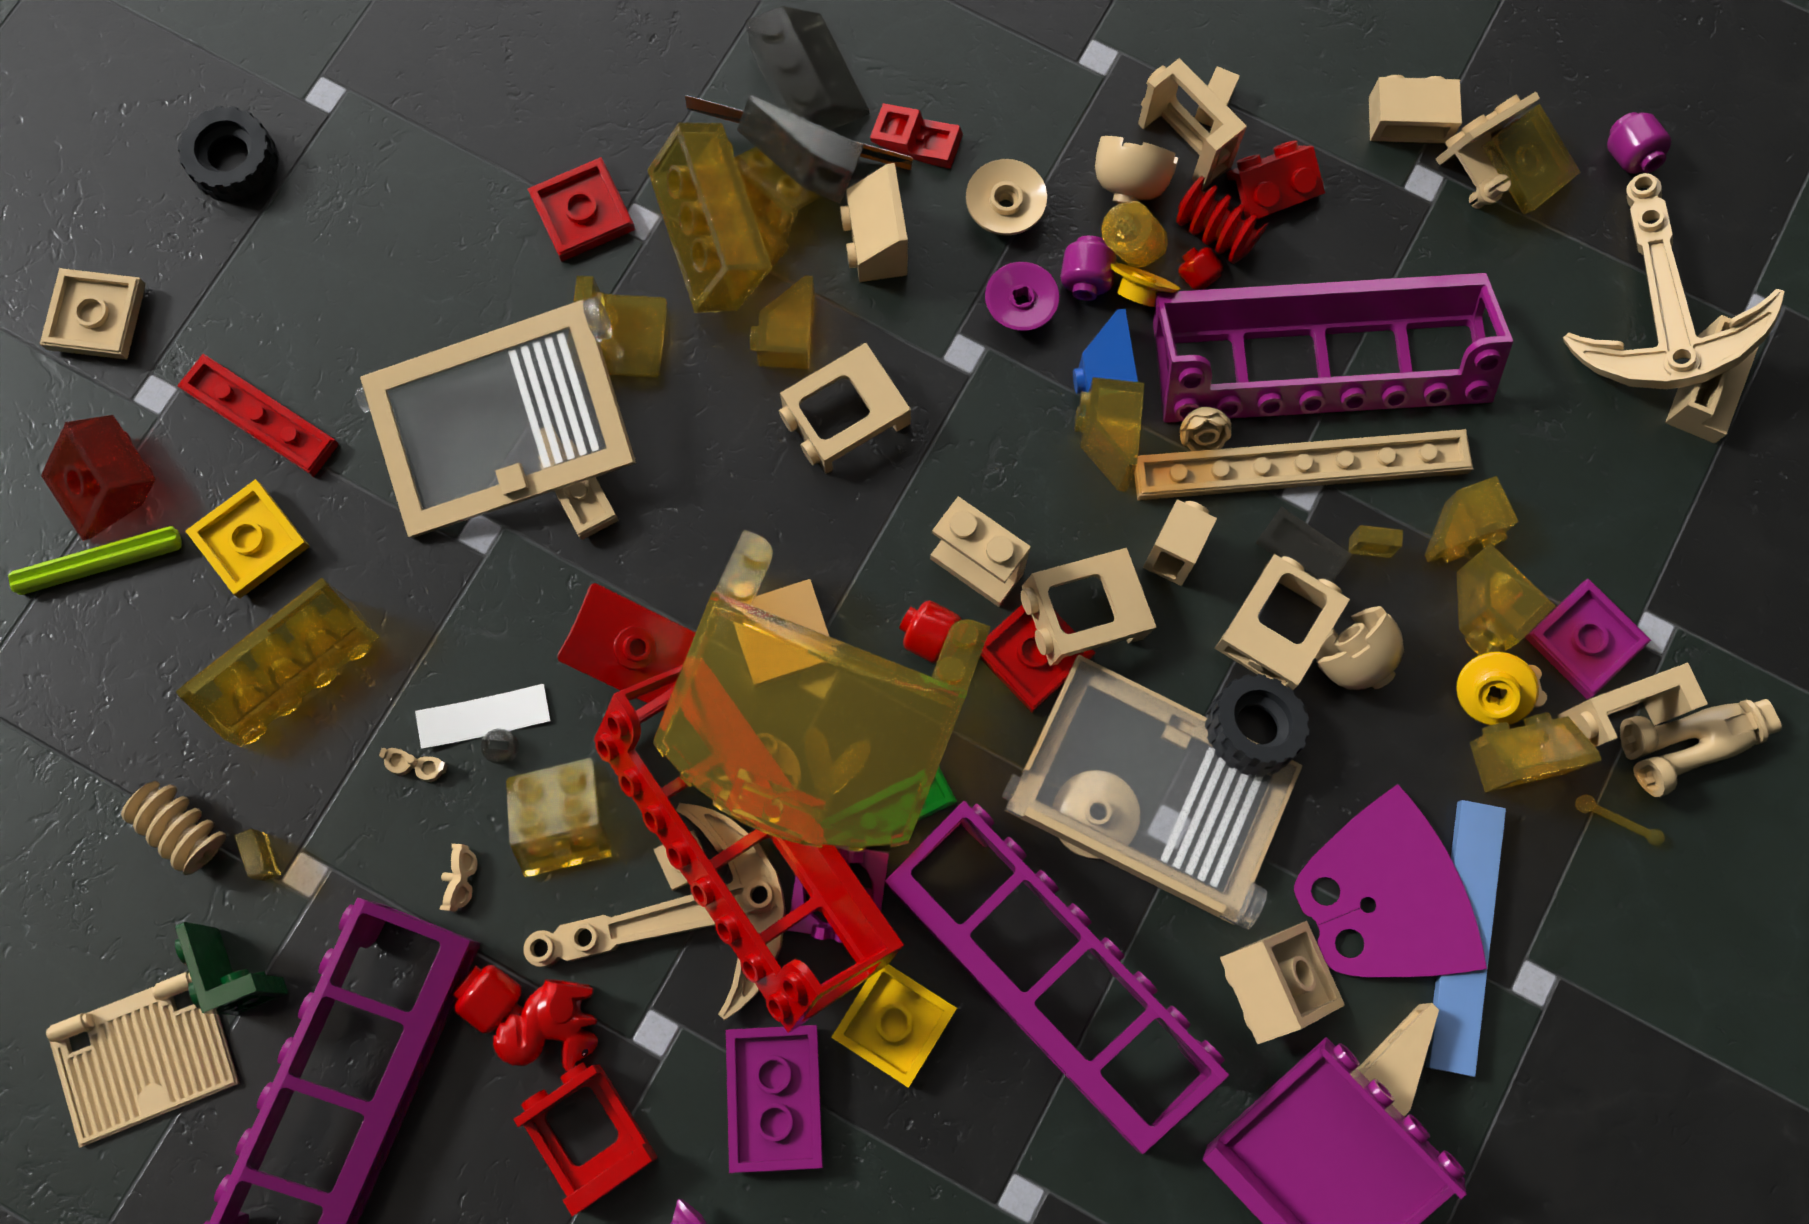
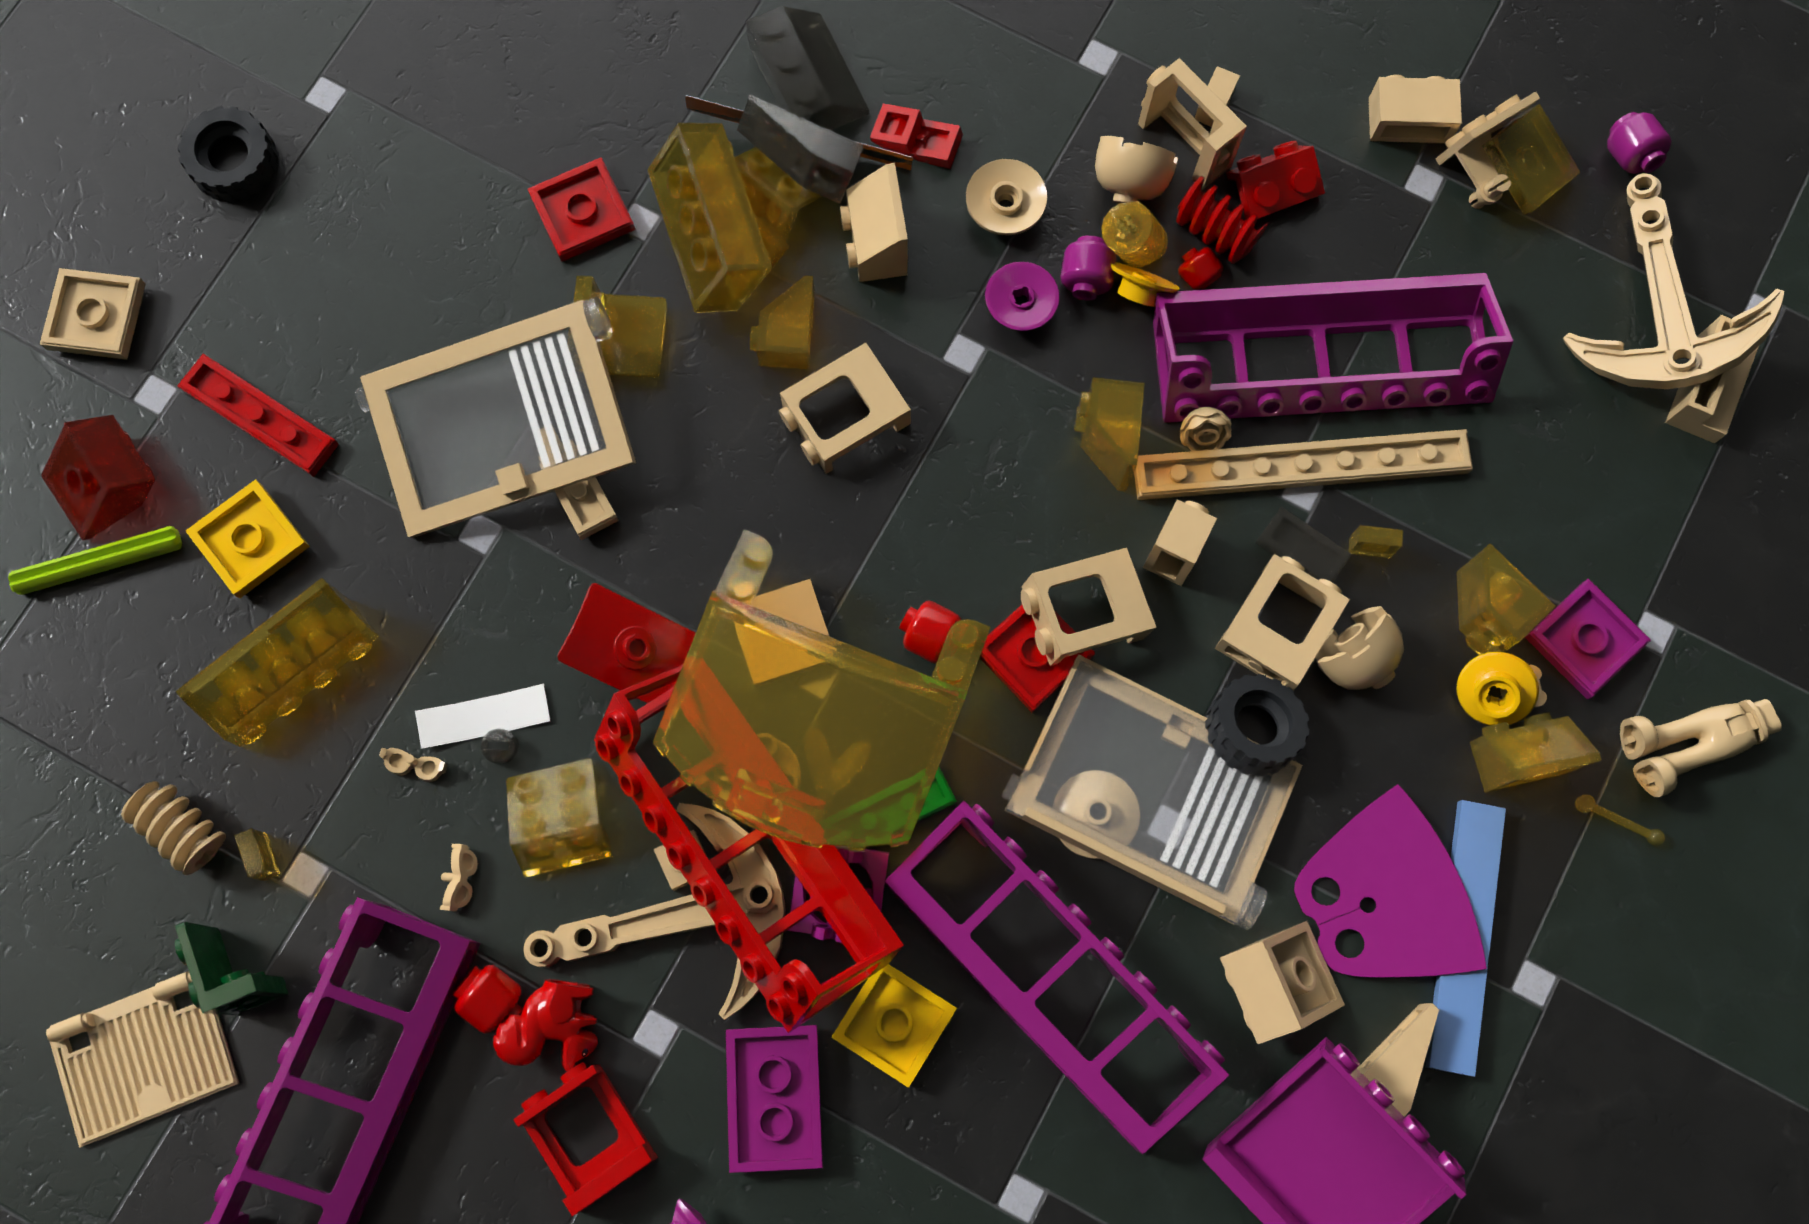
(979, 551): tan window -> none
(1107, 355): blue slope -> none
(1469, 518): clear yellow slope -> none
(1663, 695): tan window -> none

